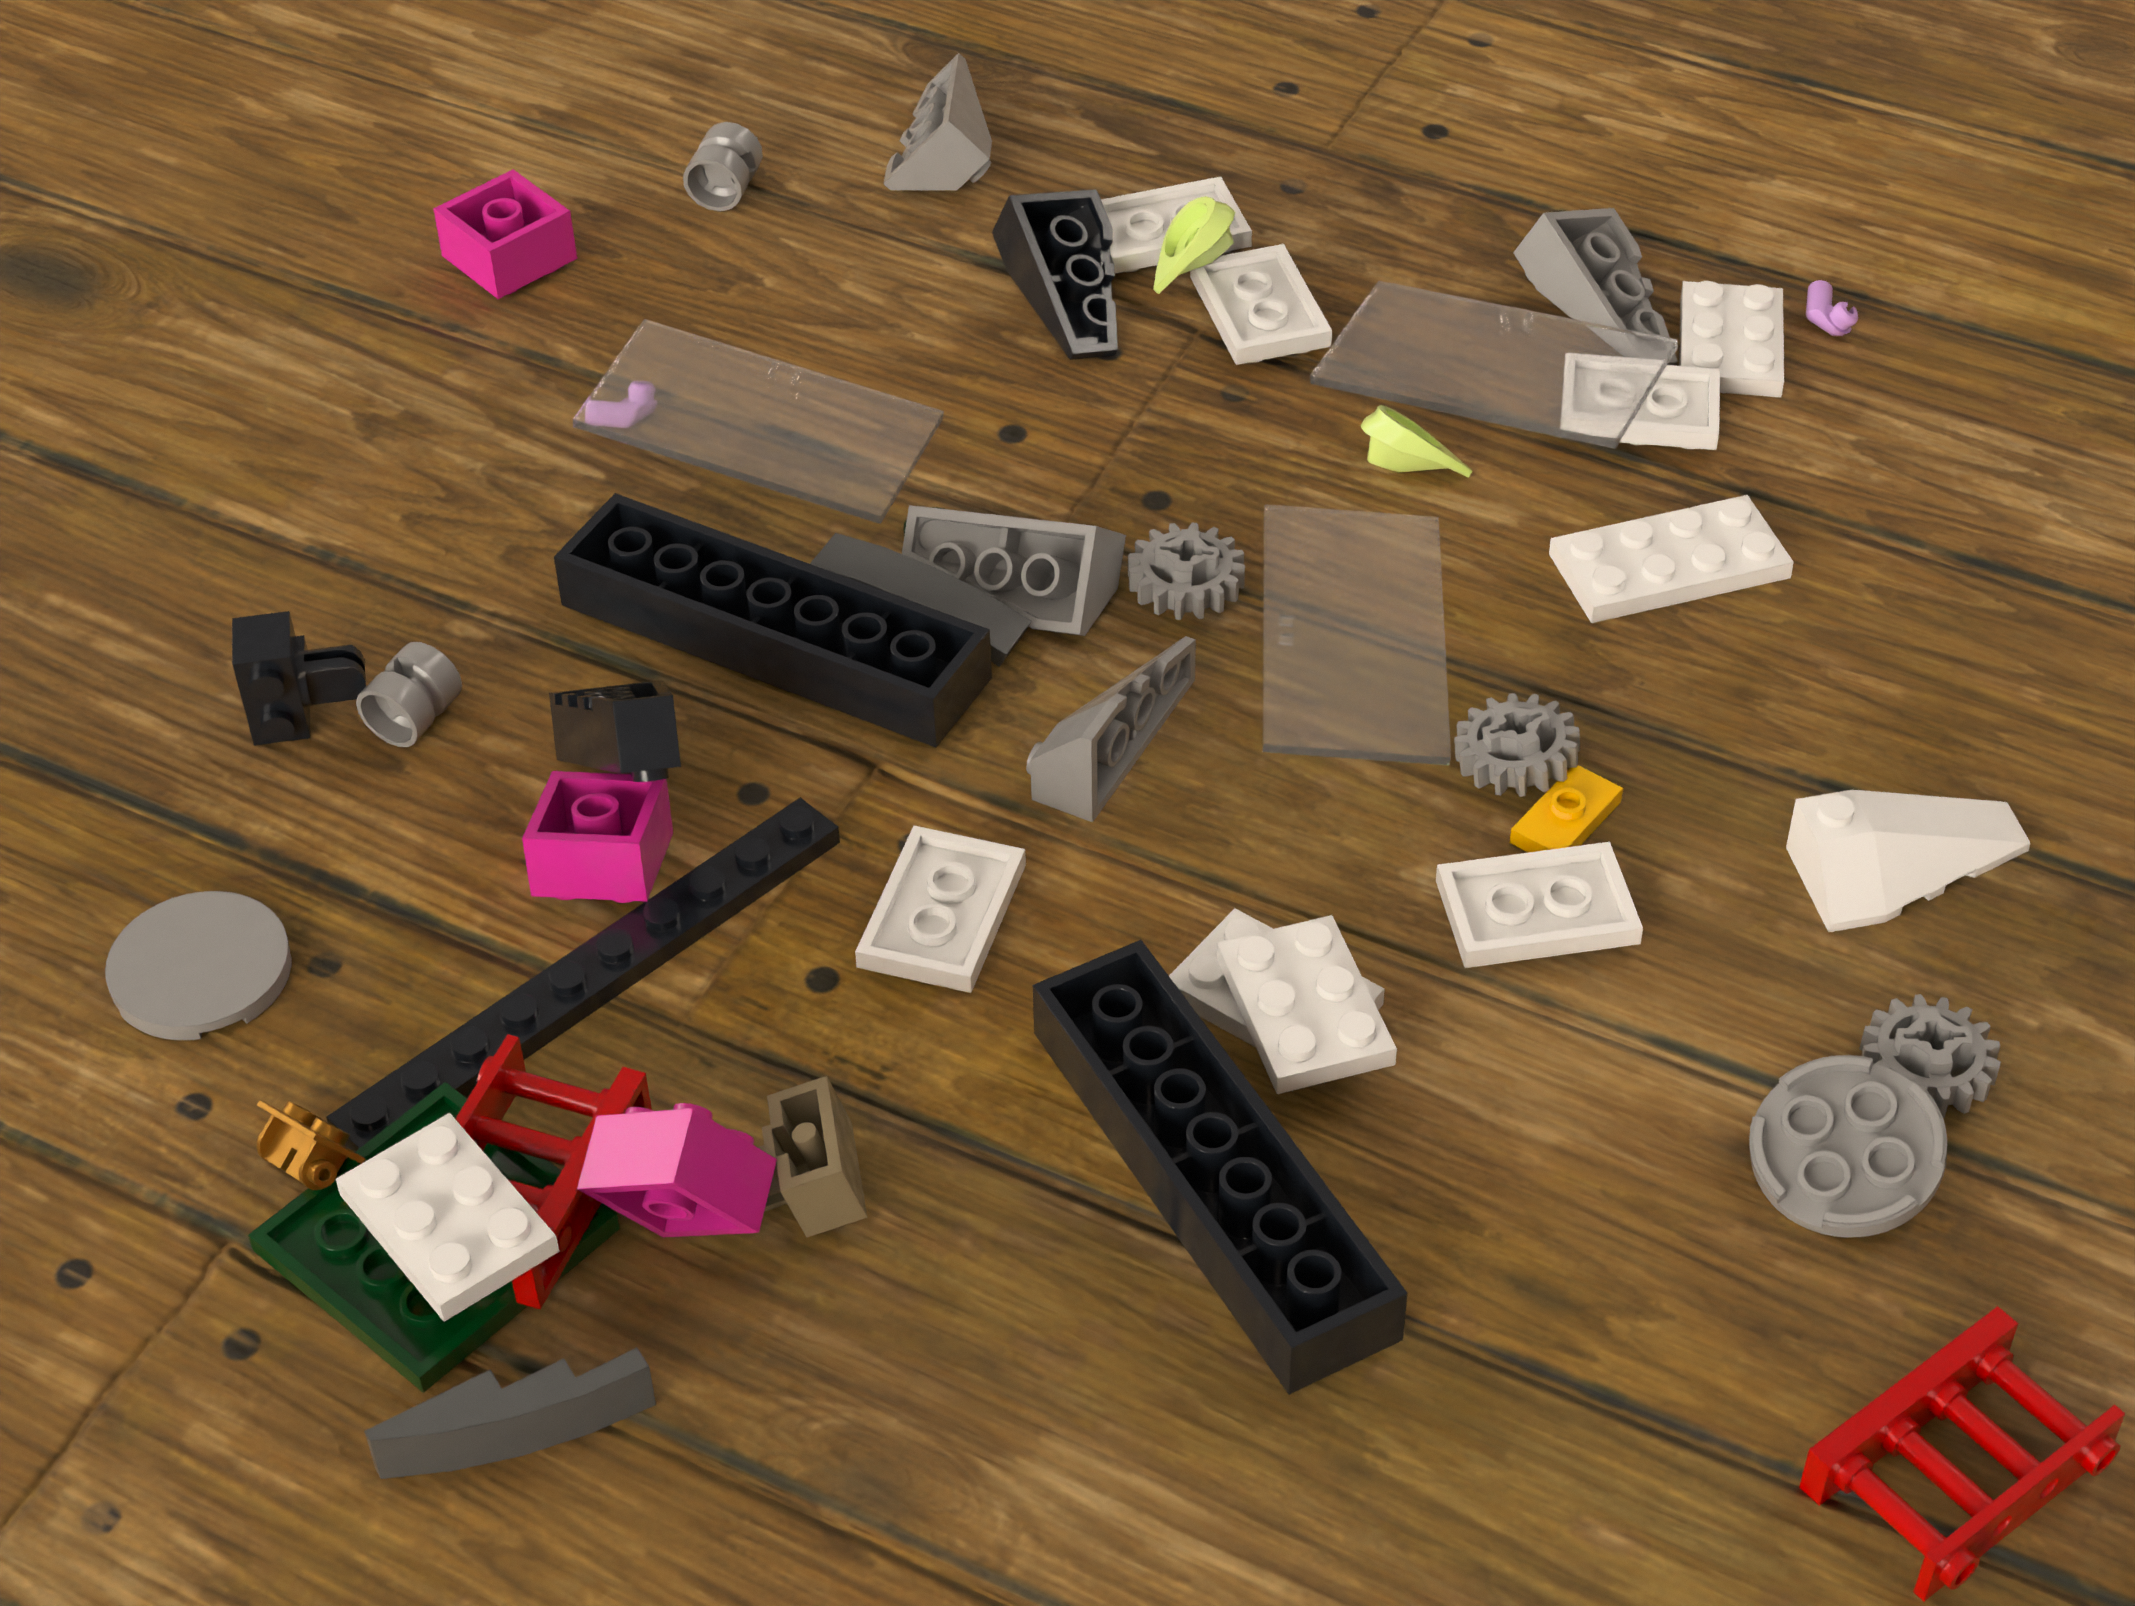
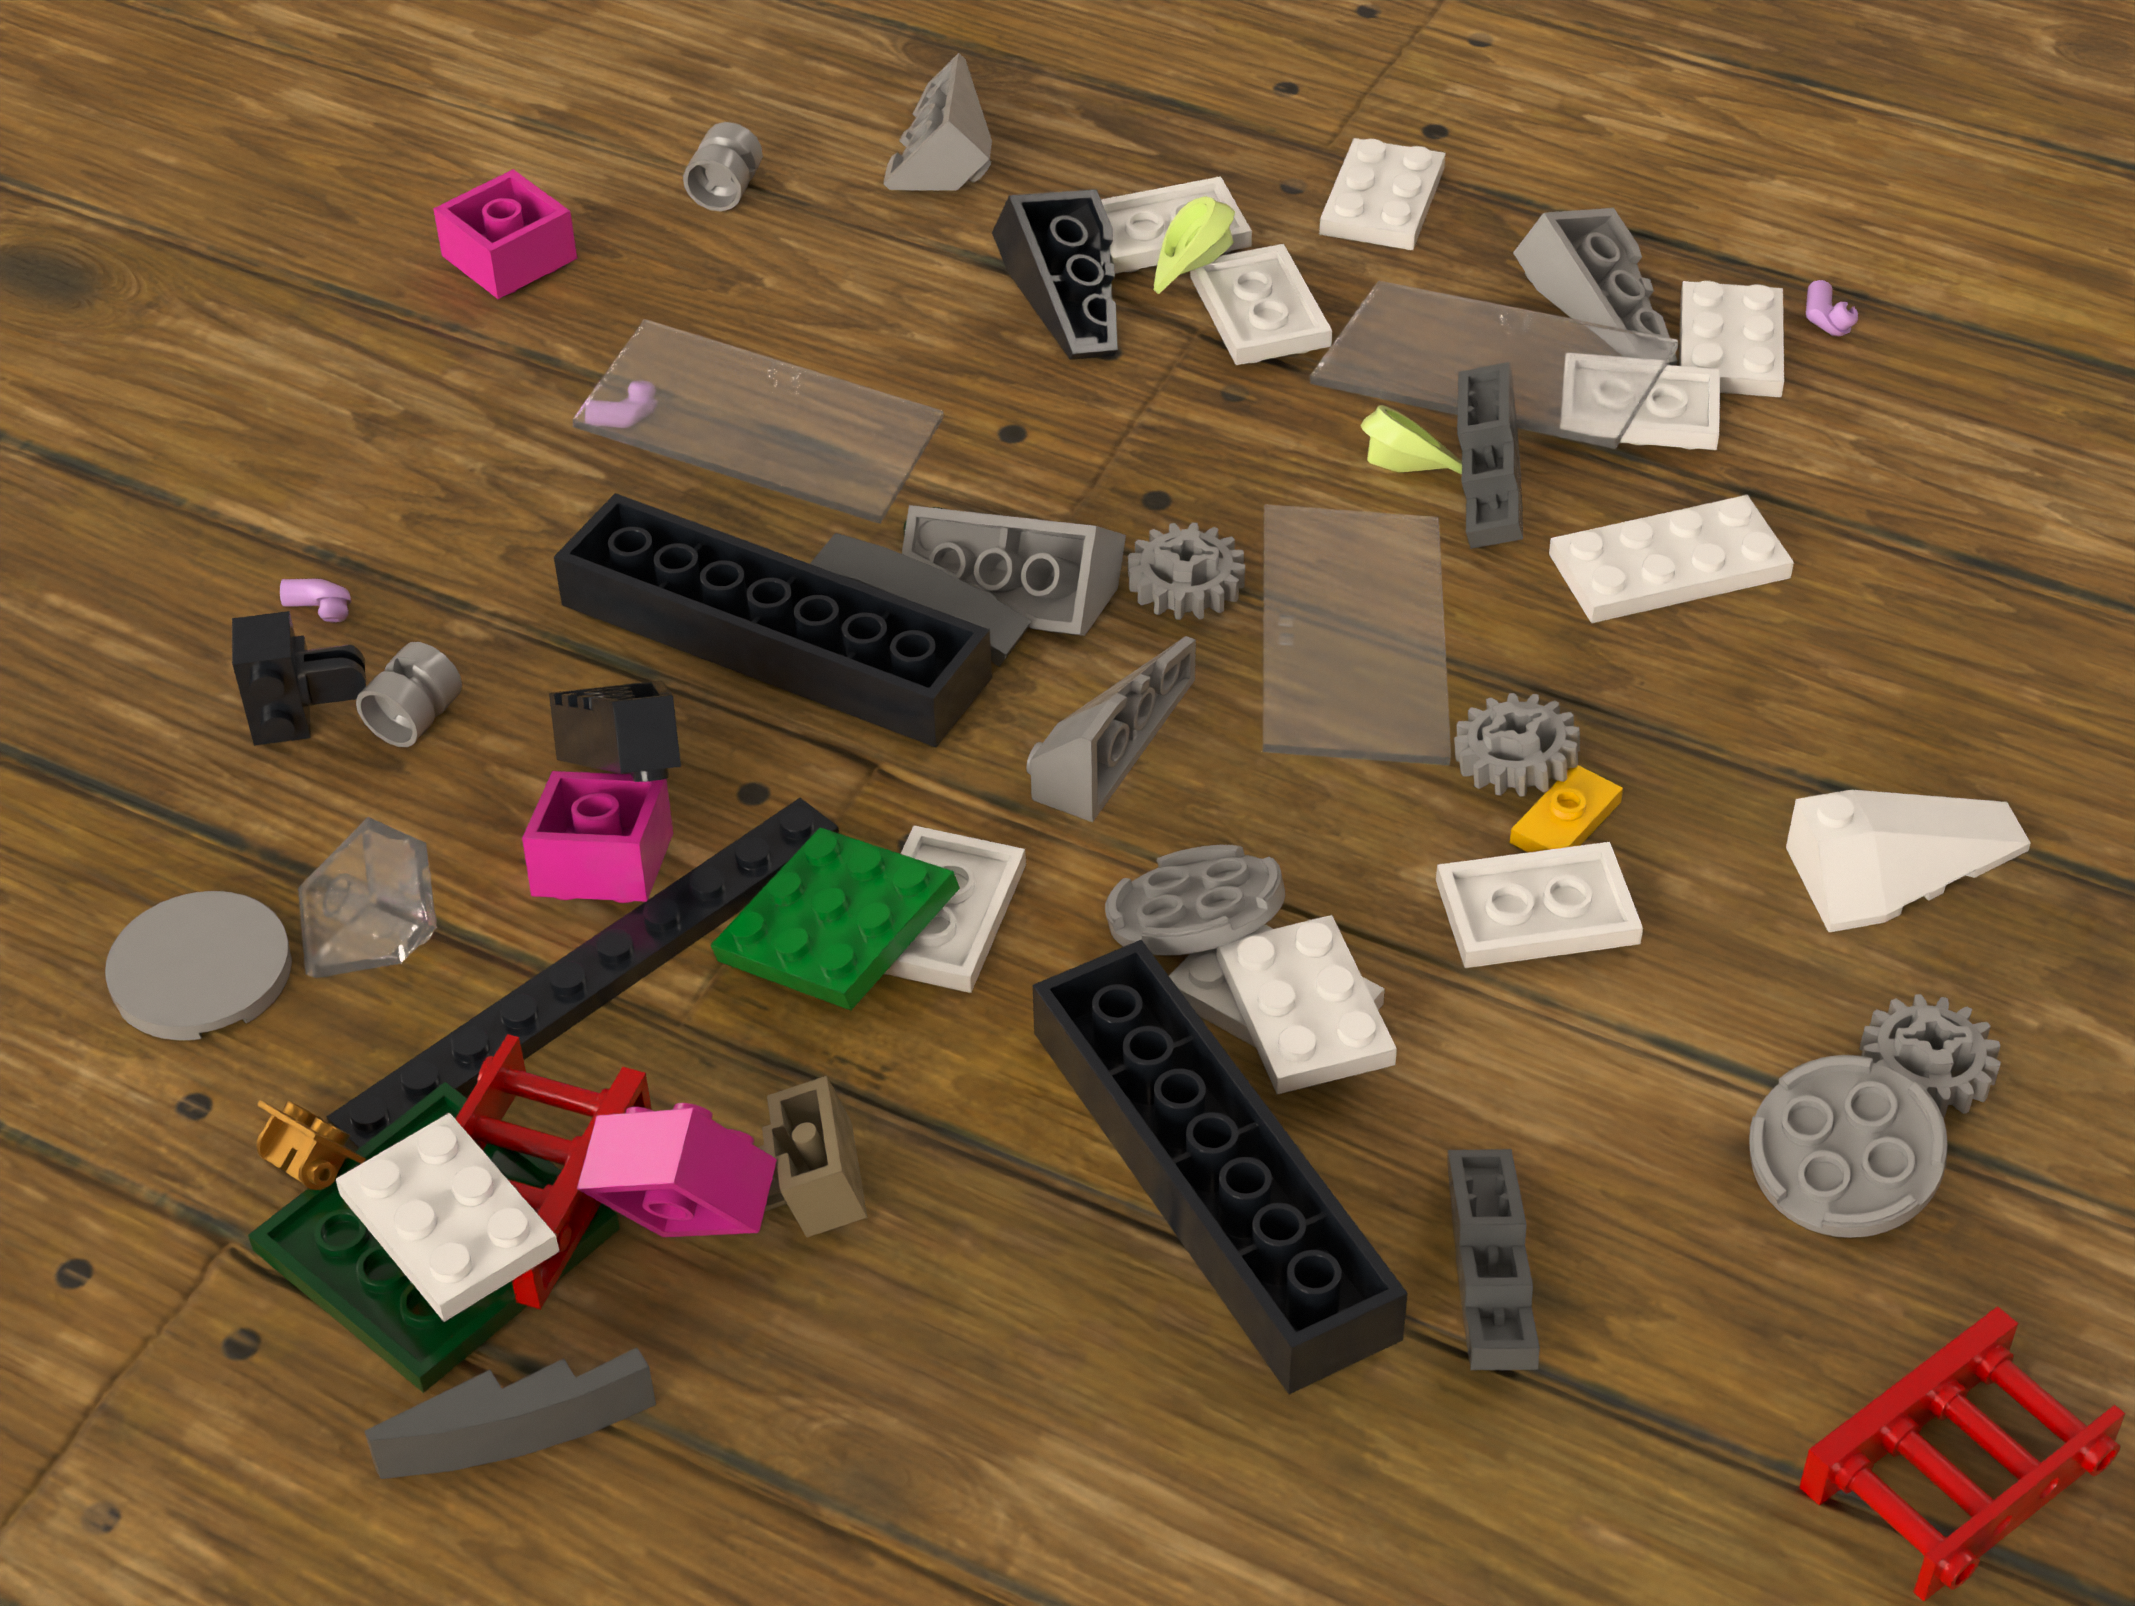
(317, 592): none -> lavender arm
(367, 902): none -> clear slope
(835, 917): none -> green plate
(1196, 900): none -> light grey tile
(1382, 193): none -> white plate
(1490, 455): none -> dark grey slope
(1492, 1260): none -> dark grey slope

